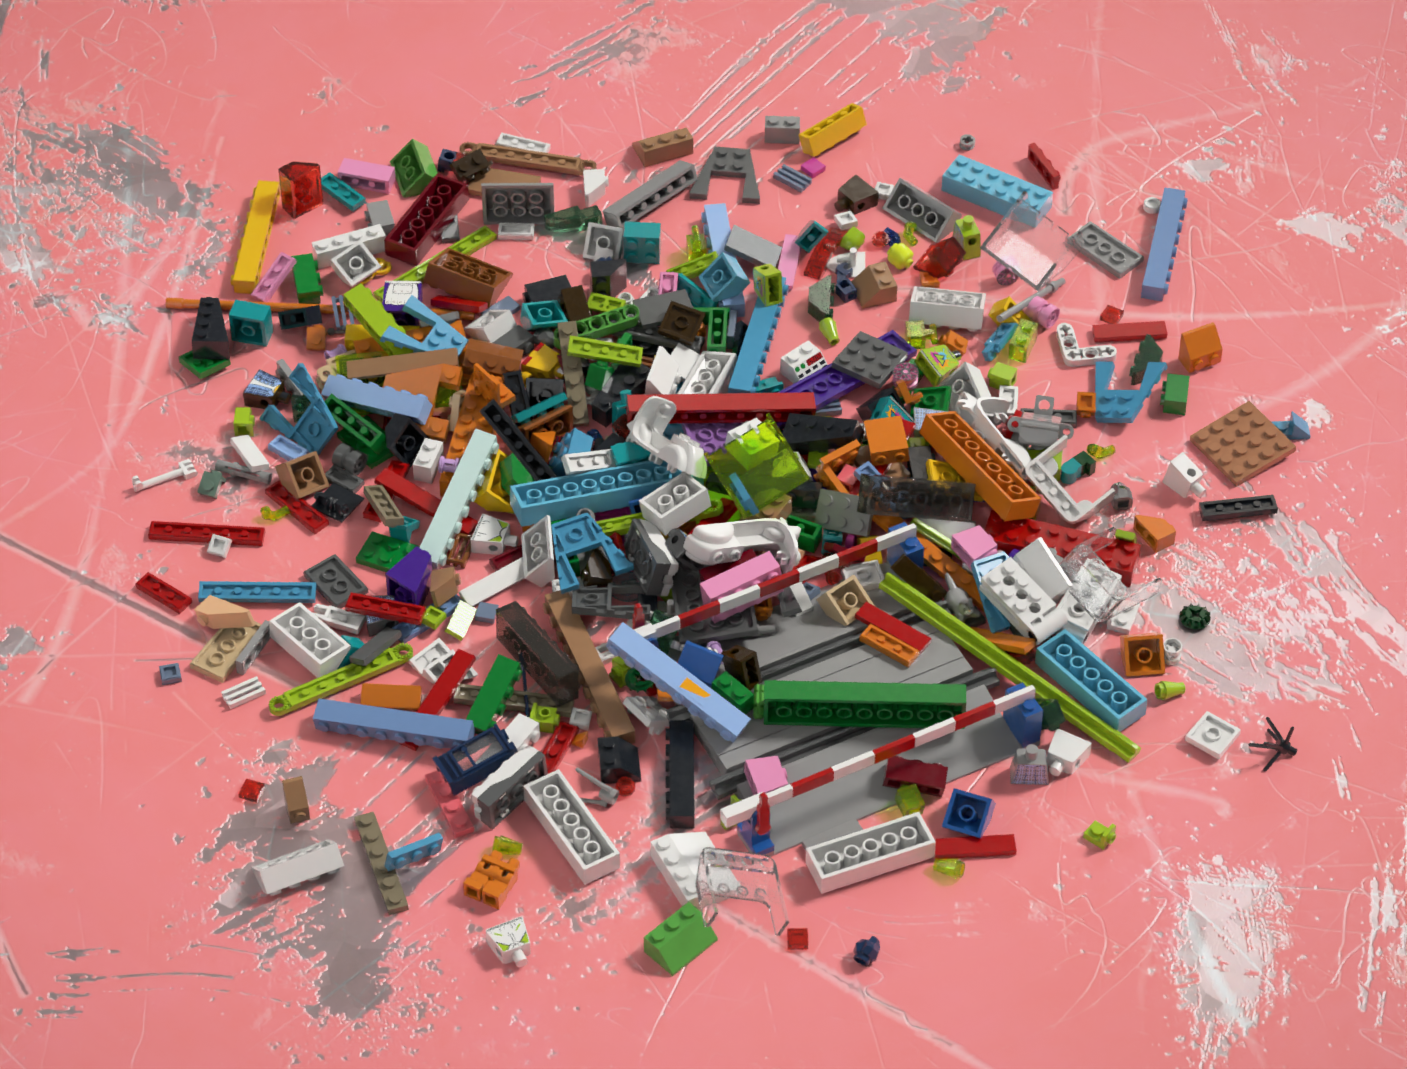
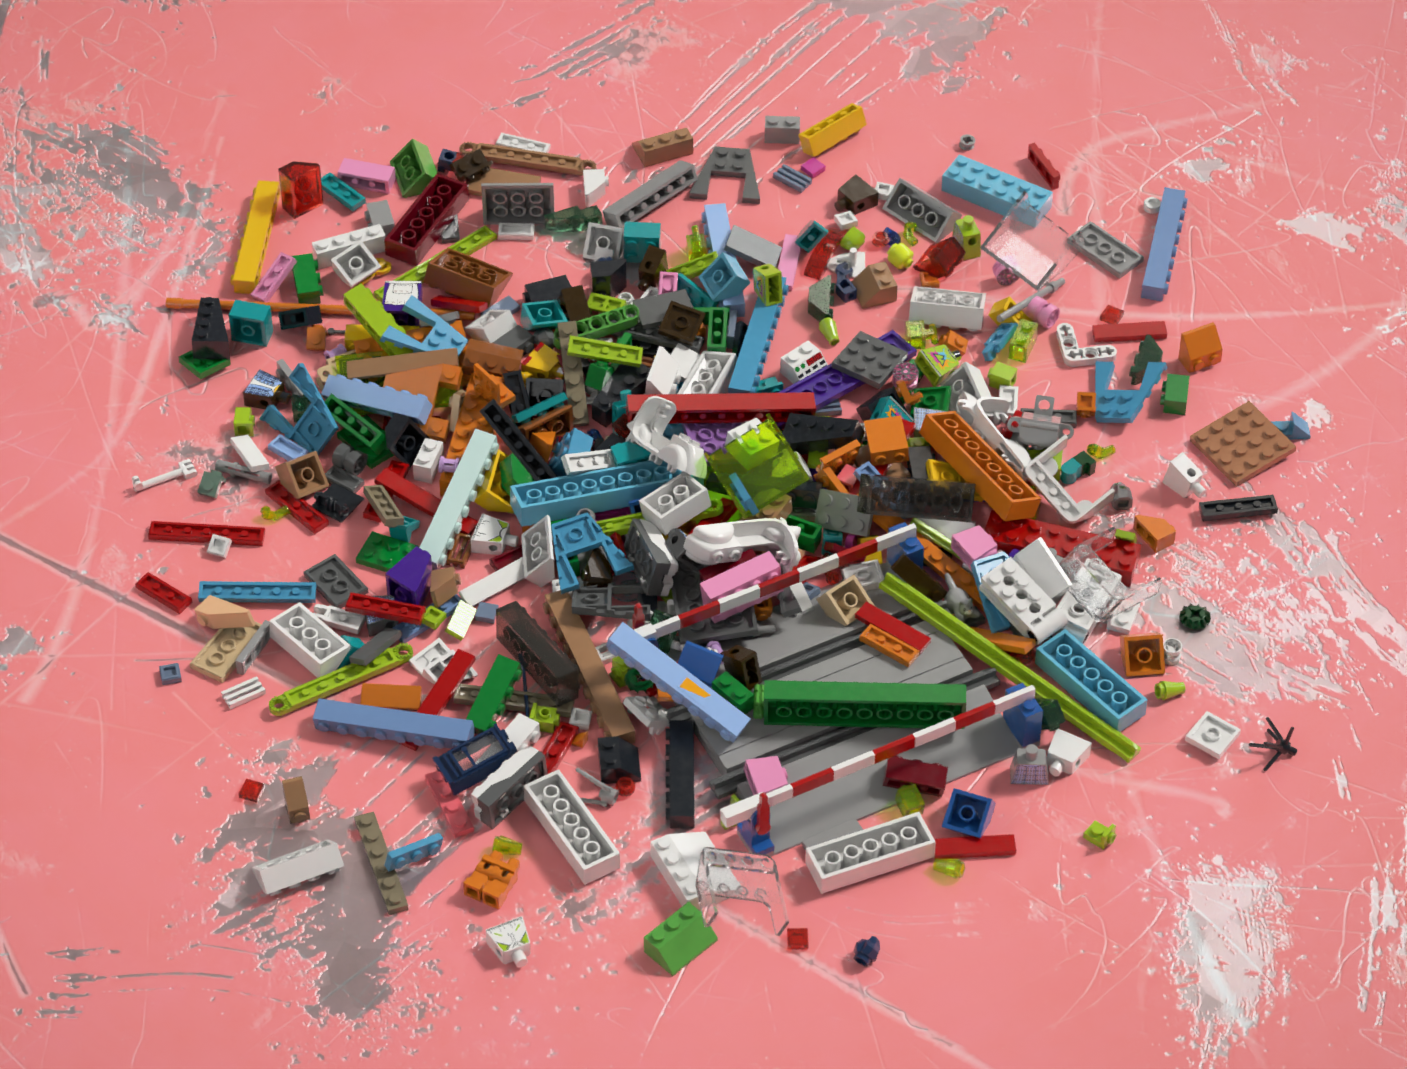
(340, 299): sand blue tile -> none
(652, 264): none -> dark brown torso

